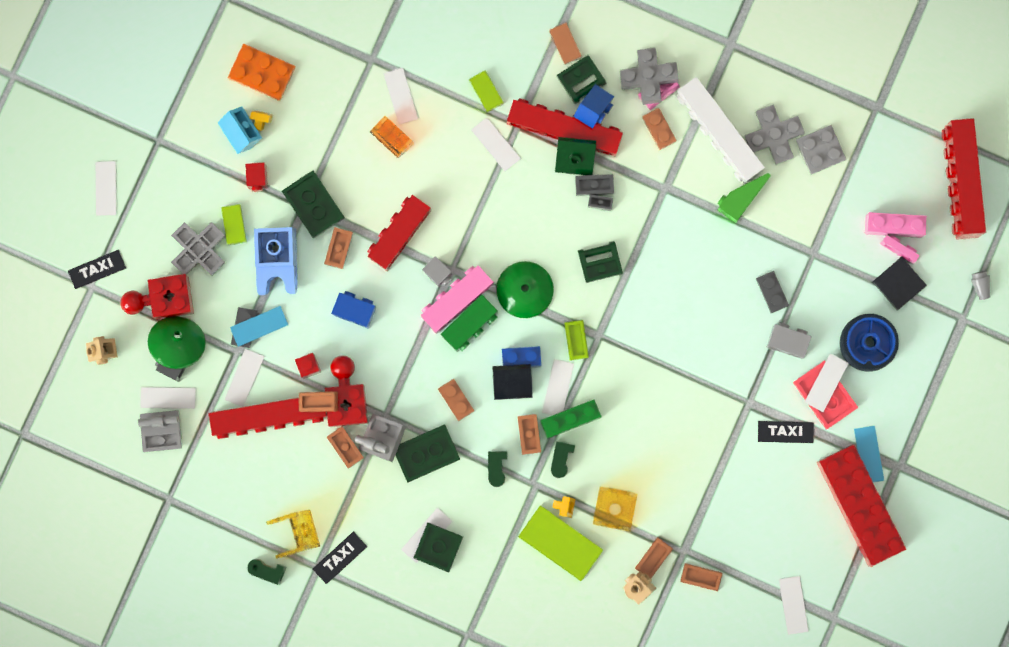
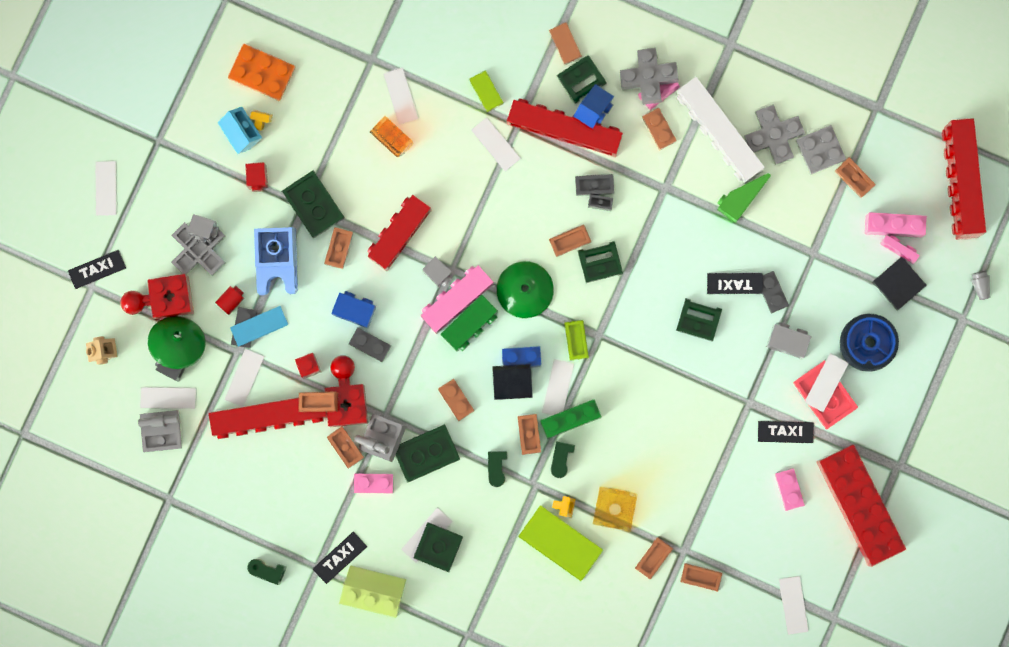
(202, 228): none -> light grey brick
(230, 299): none -> red brick
(233, 224): lime tile -> none
(303, 531): clear yellow hose -> none
(369, 344): none -> dark grey plate
(372, 591): none -> yellowish green slope
(373, 483): none -> bright pink plate
(570, 240): none -> nougat tile
(575, 156): dark green plate -> none
(639, 587): tan brick -> none
(698, 326): none -> dark green plate
(734, 283): none -> black sticker
(789, 489): none -> bright pink plate
(855, 177): none -> nougat plate
(869, 452): medium azure sticker -> none

